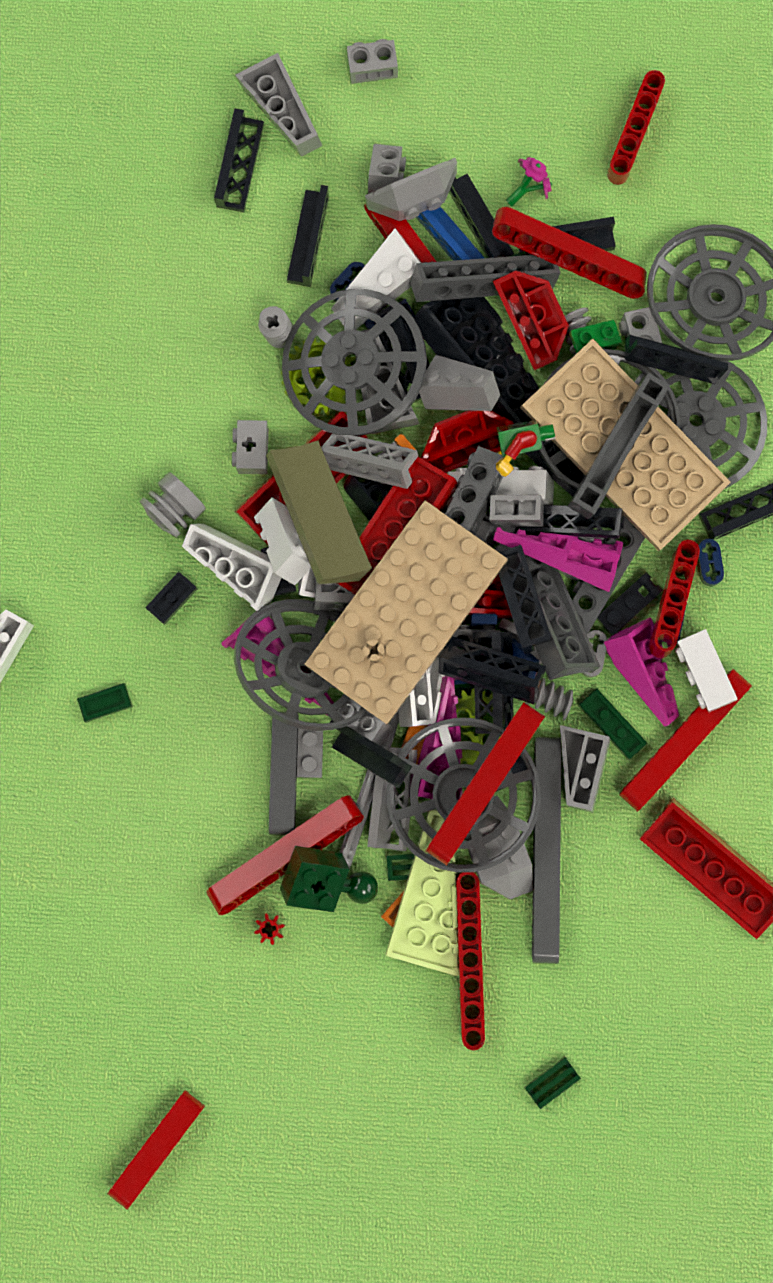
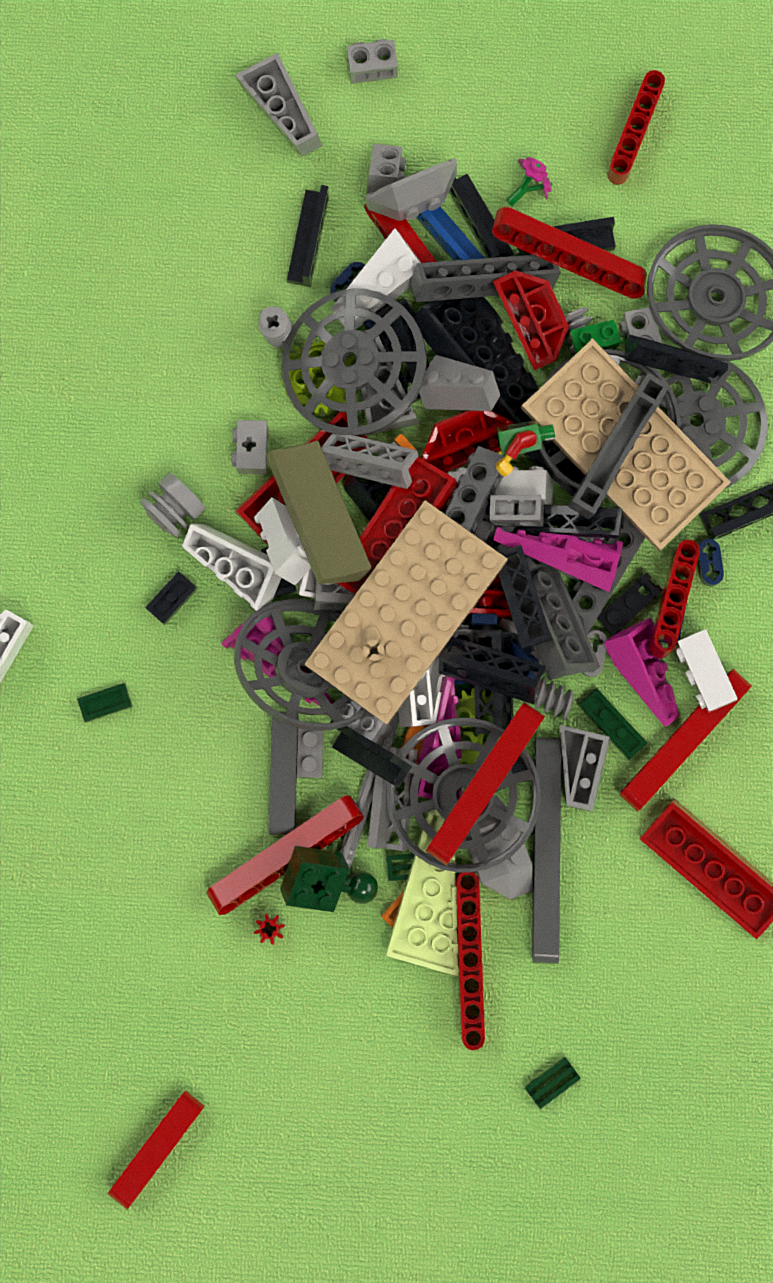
(230, 159): black fence -> none

